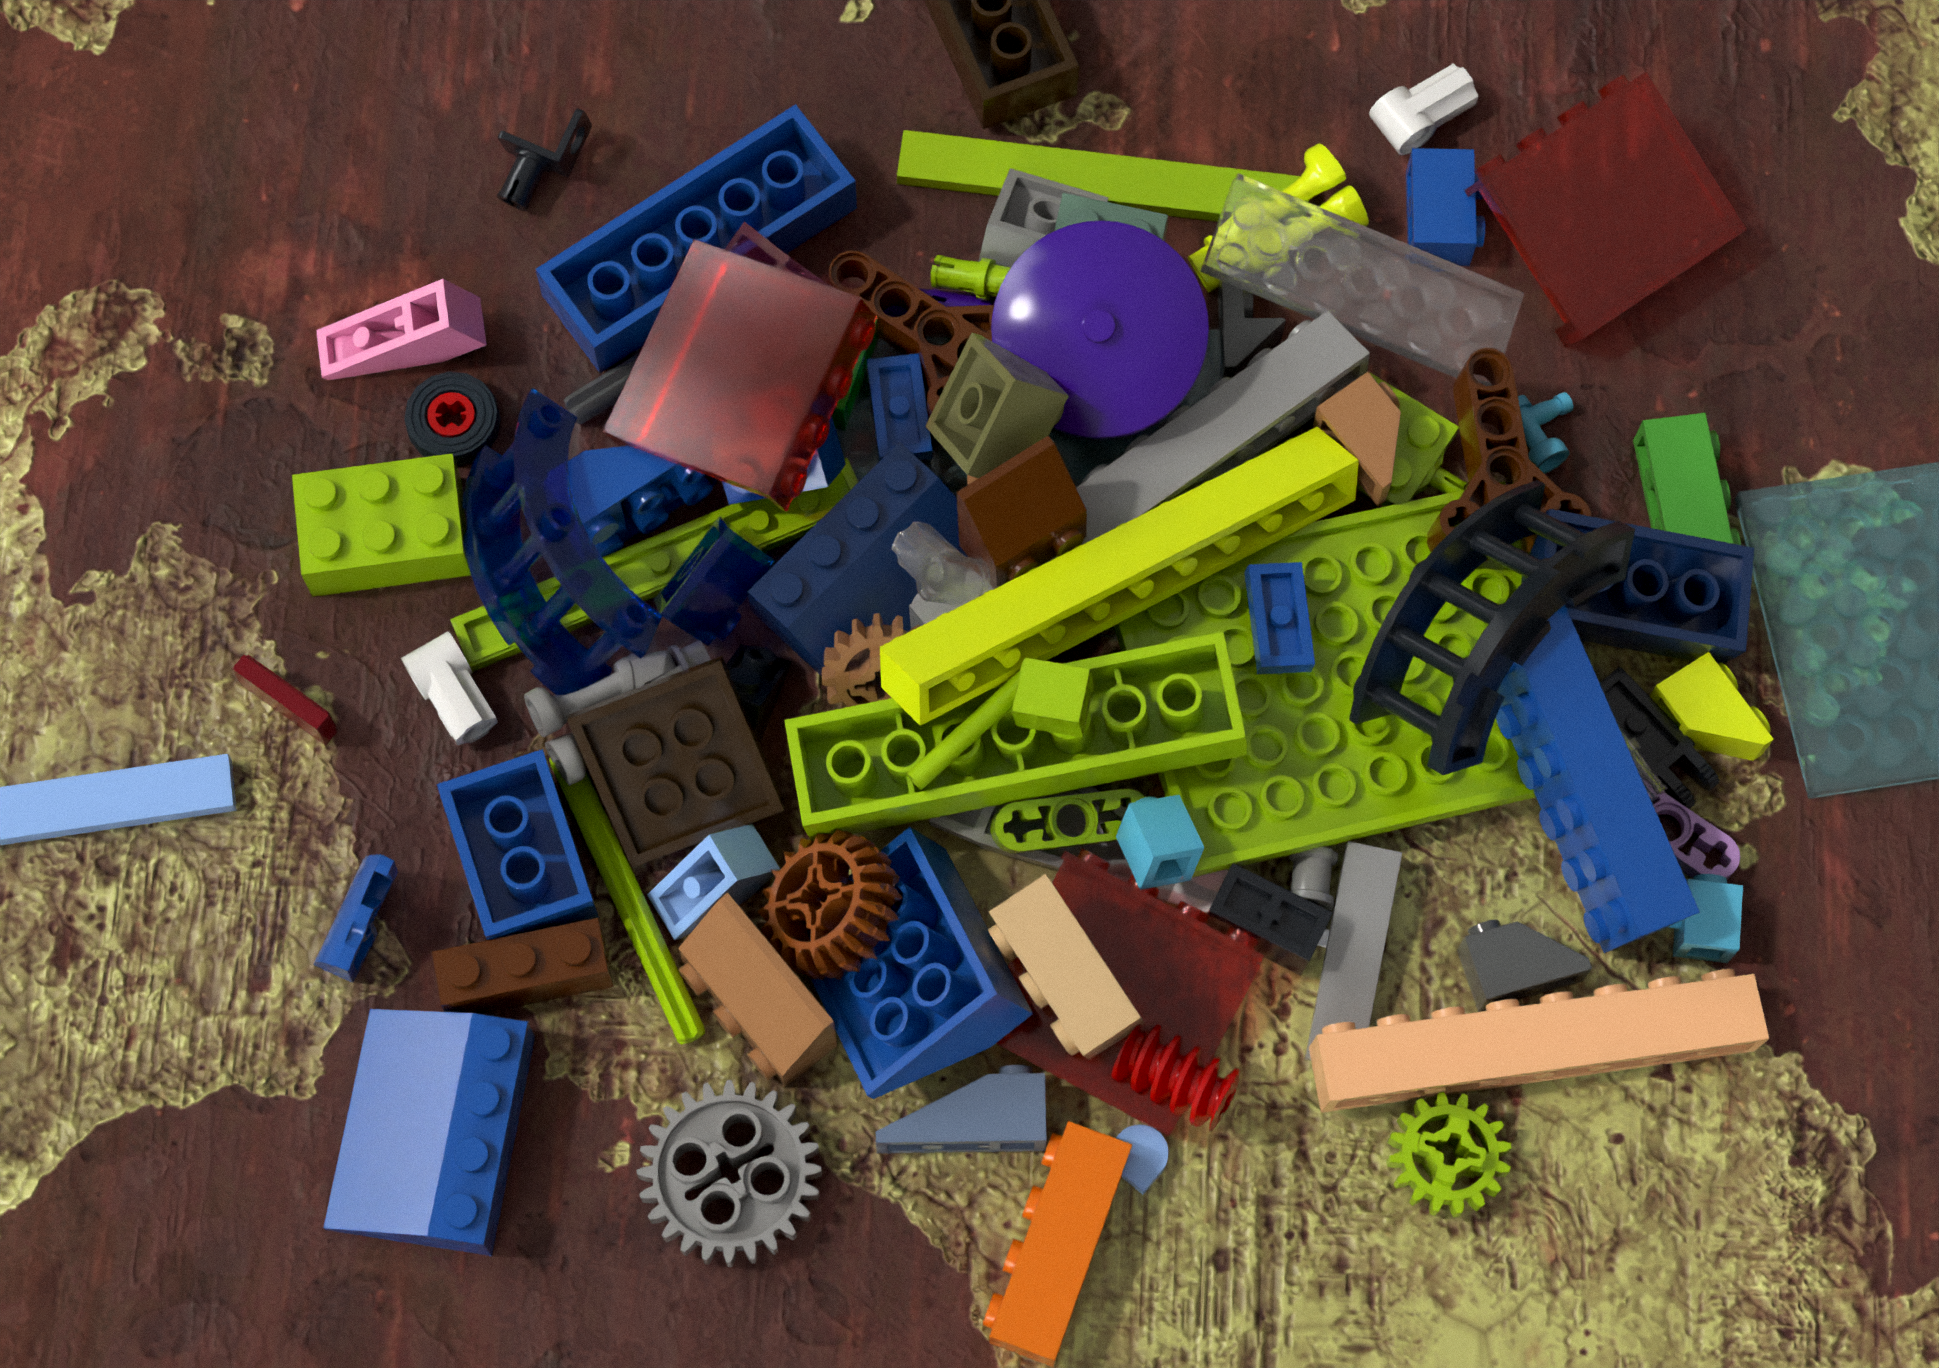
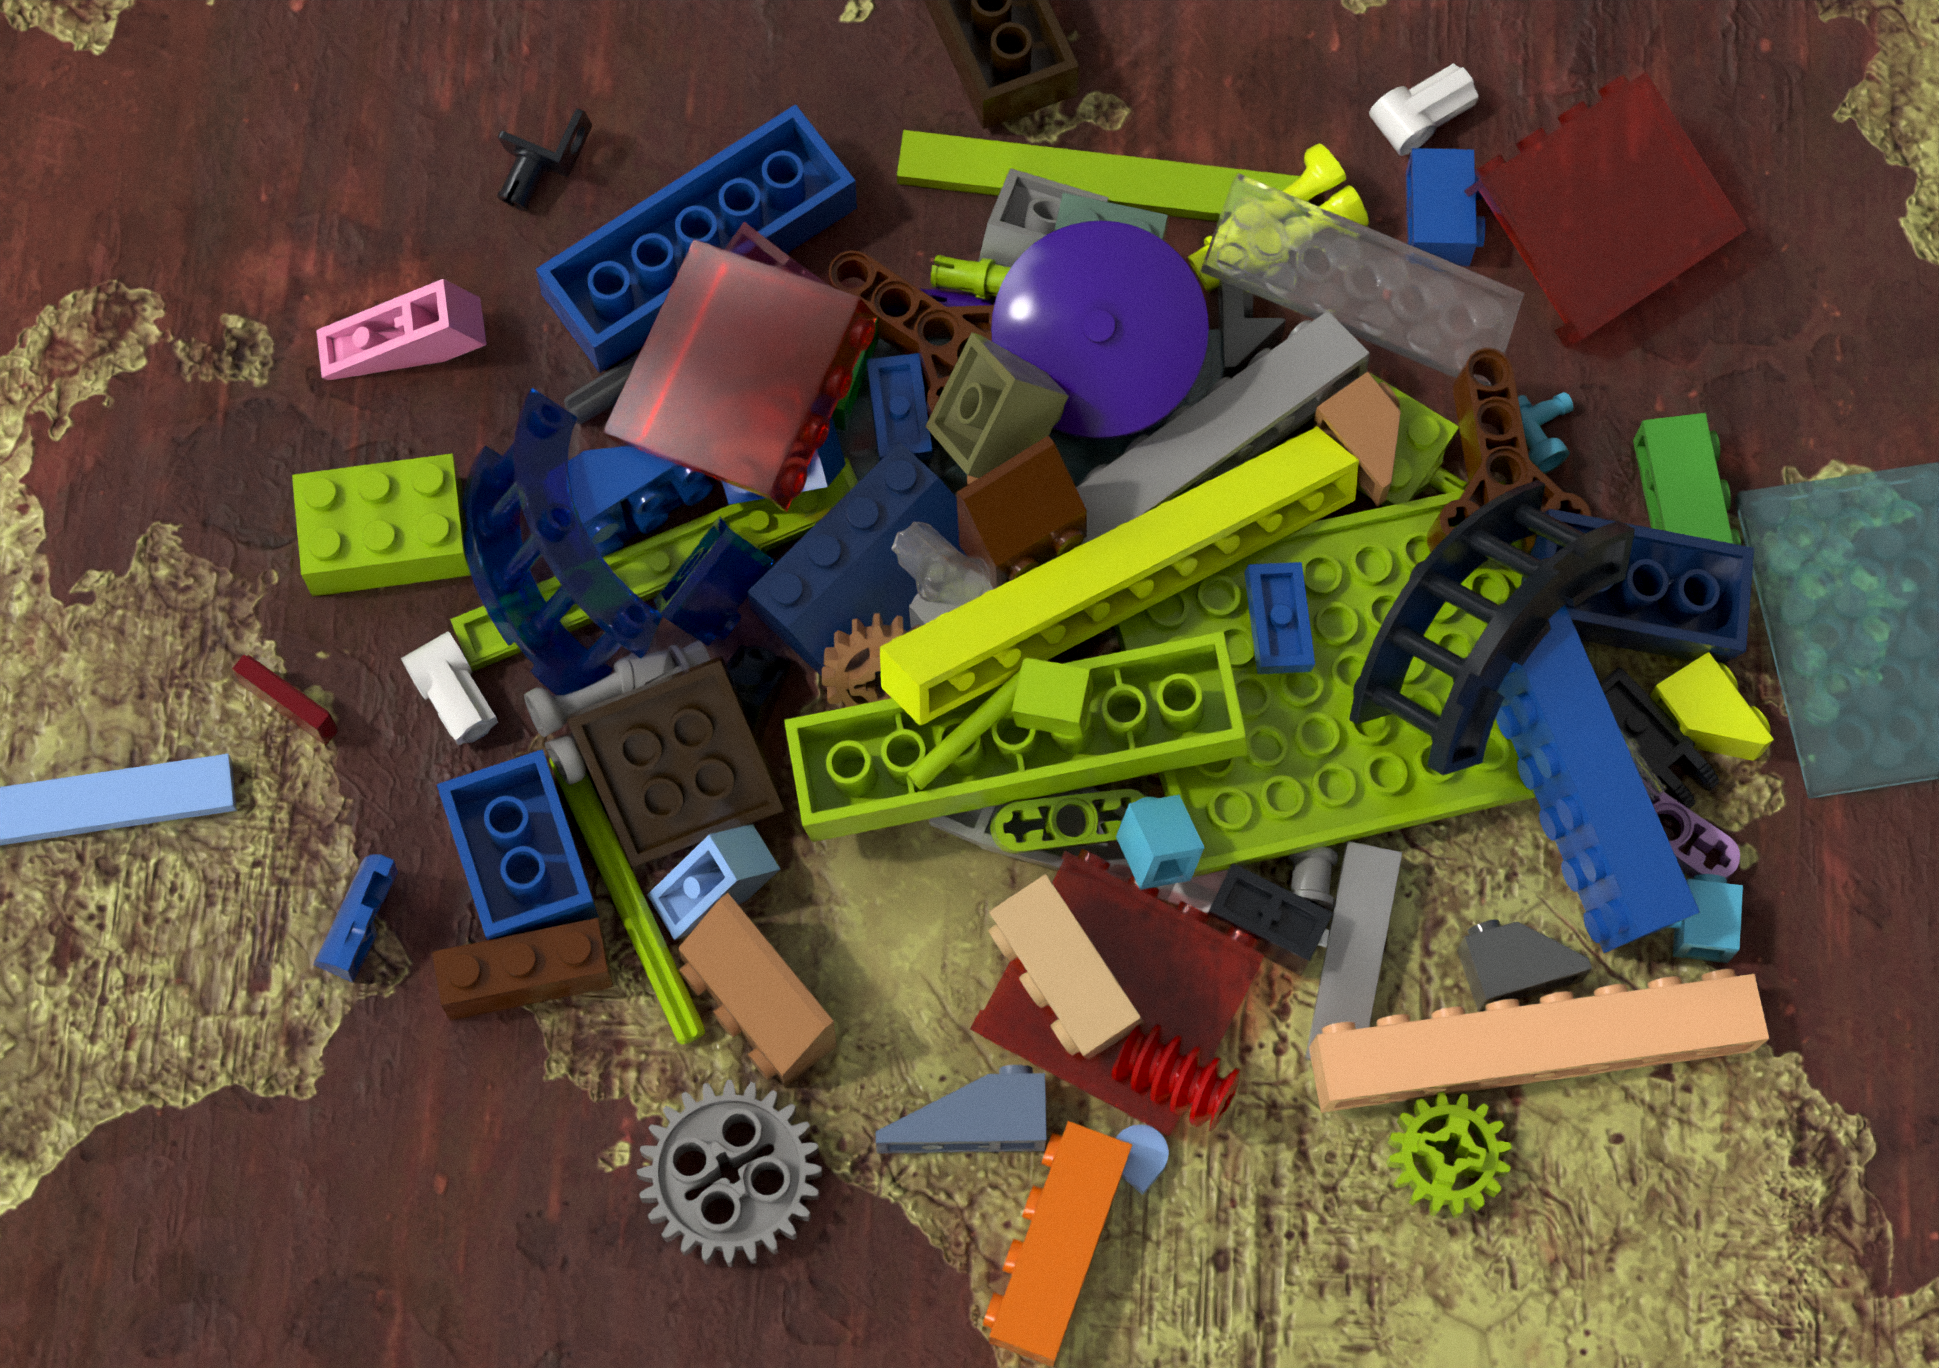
(431, 1129): slope -> none
(451, 394): black bush -> none
(818, 896): dark orange gear -> none
(933, 988): blue slope -> none

